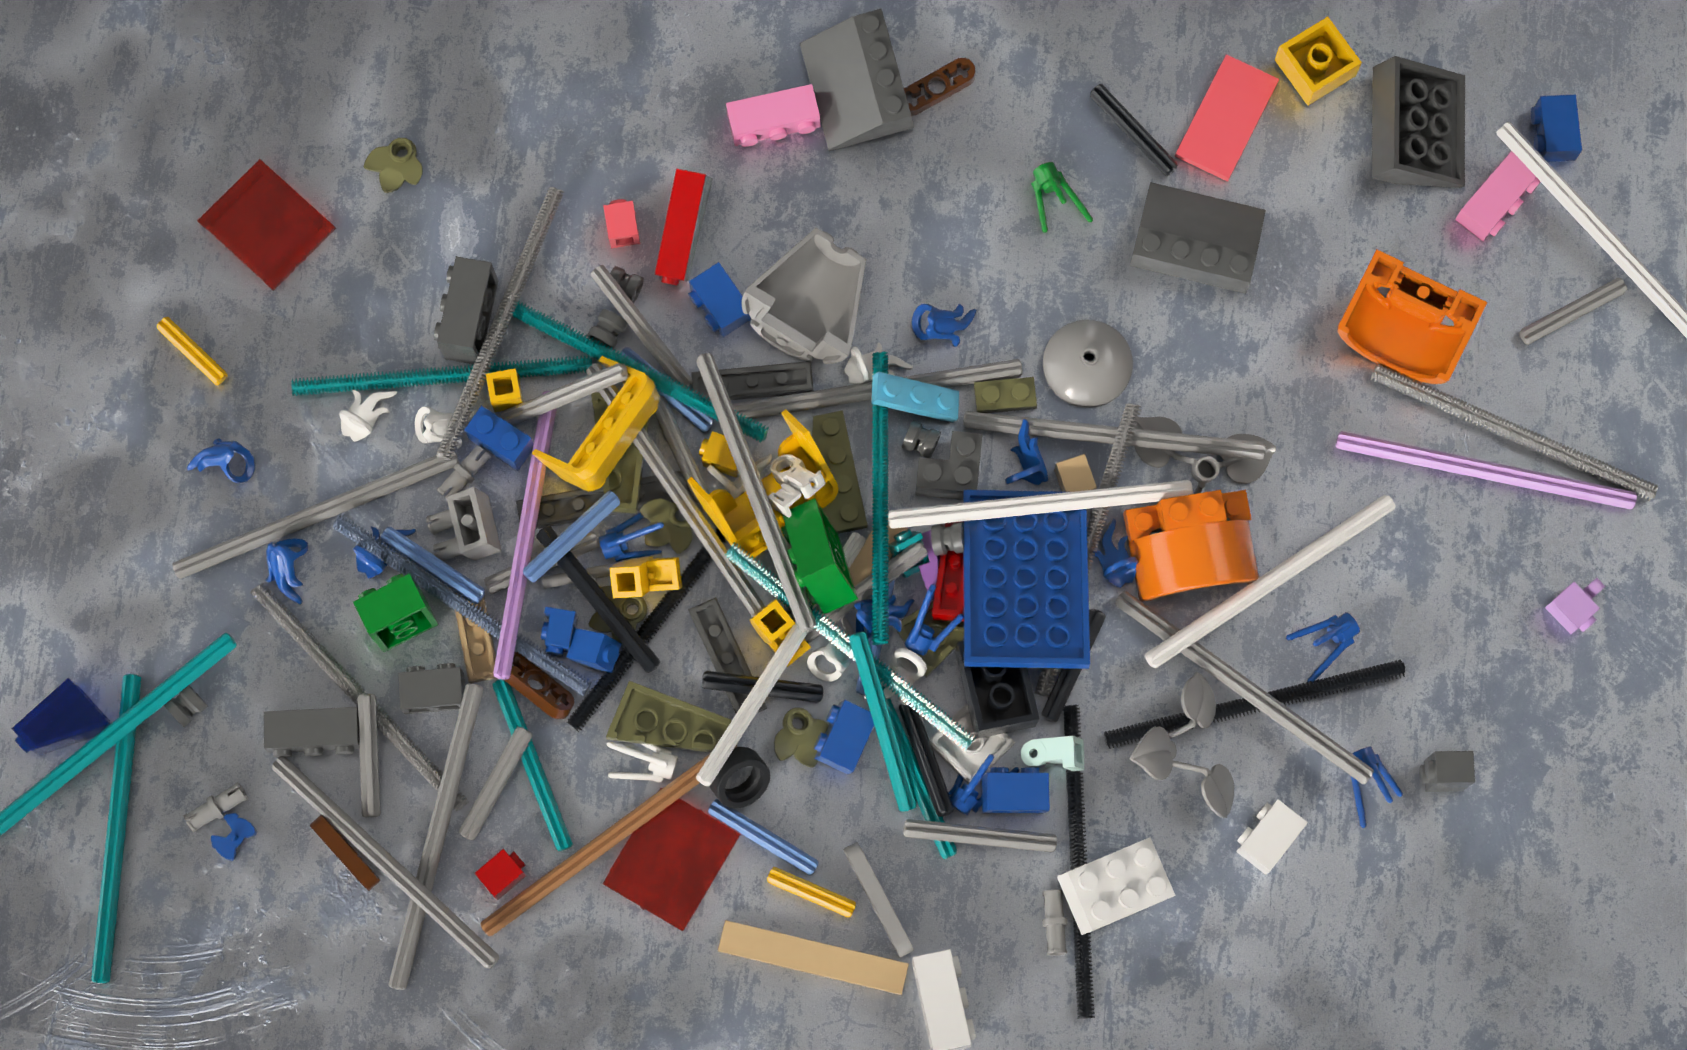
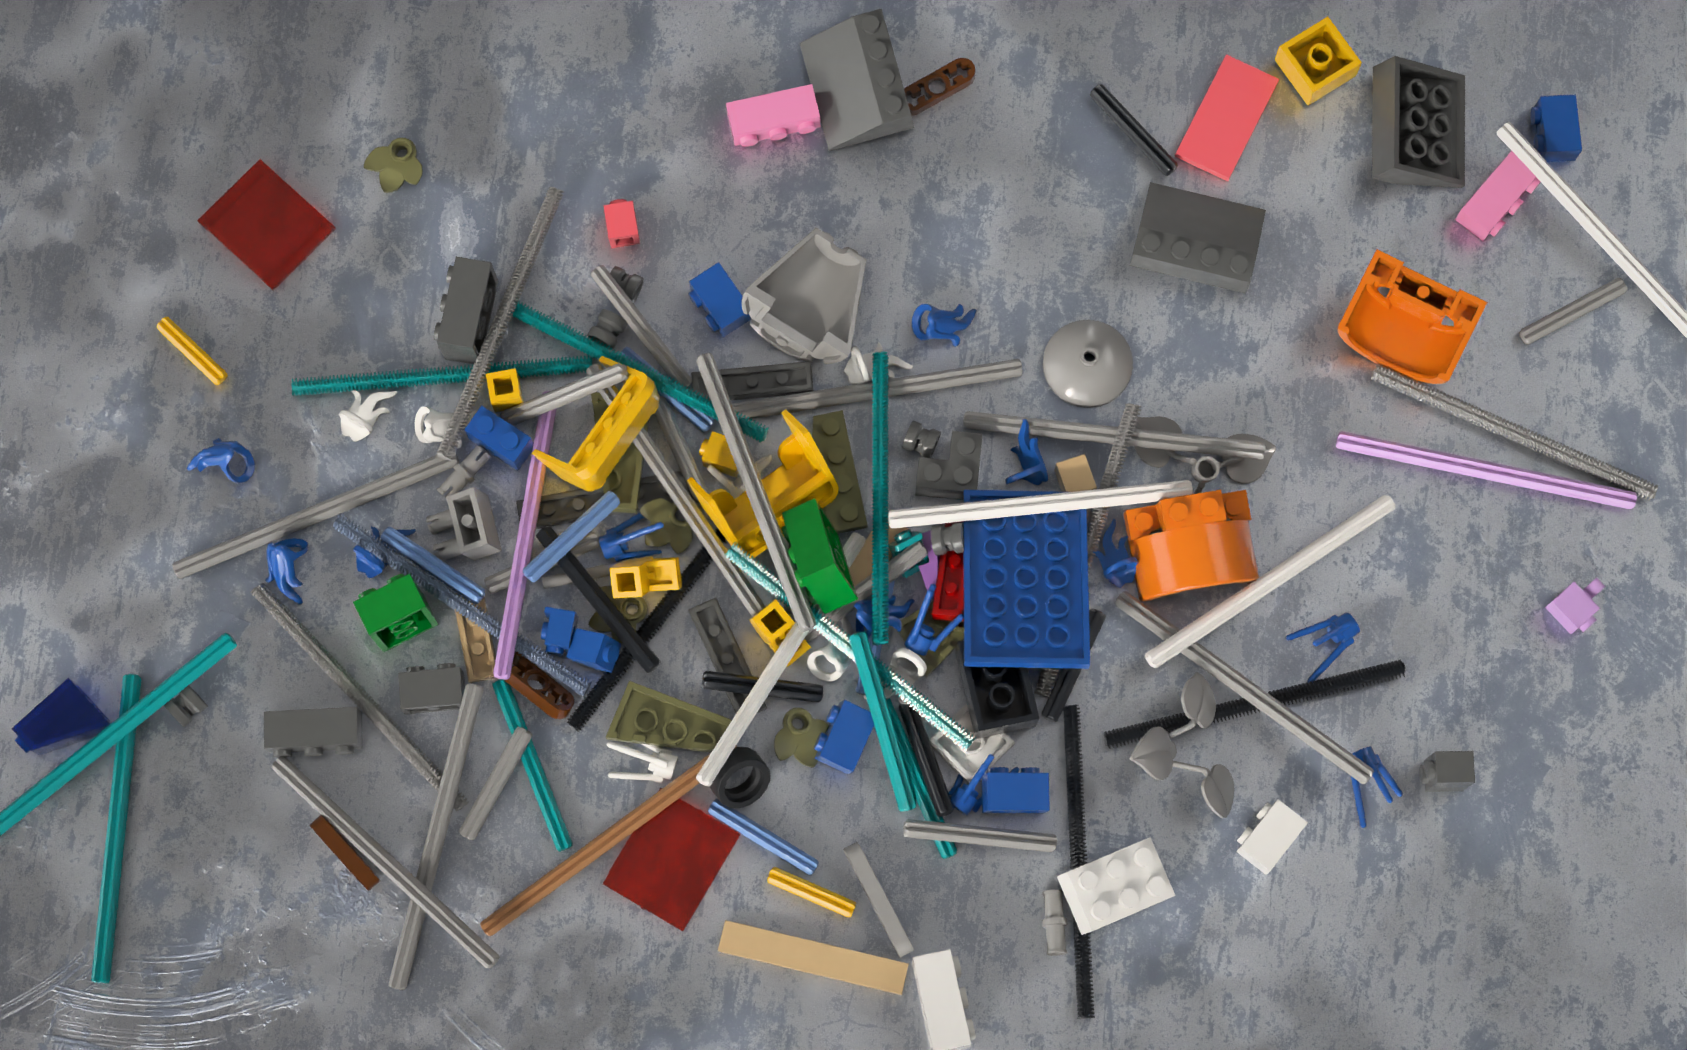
(215, 807): light grey pin -> none
(240, 831): blue piece -> none
(368, 755): light grey axle -> none
(501, 873): red brick -> none
(682, 225): red slope -> none
(793, 482): white piece -> none
(915, 397): medium azure plate -> none
(1005, 395): olive plate -> none
(1050, 180): green plant -> none
(1056, 750): light aqua leg -> none

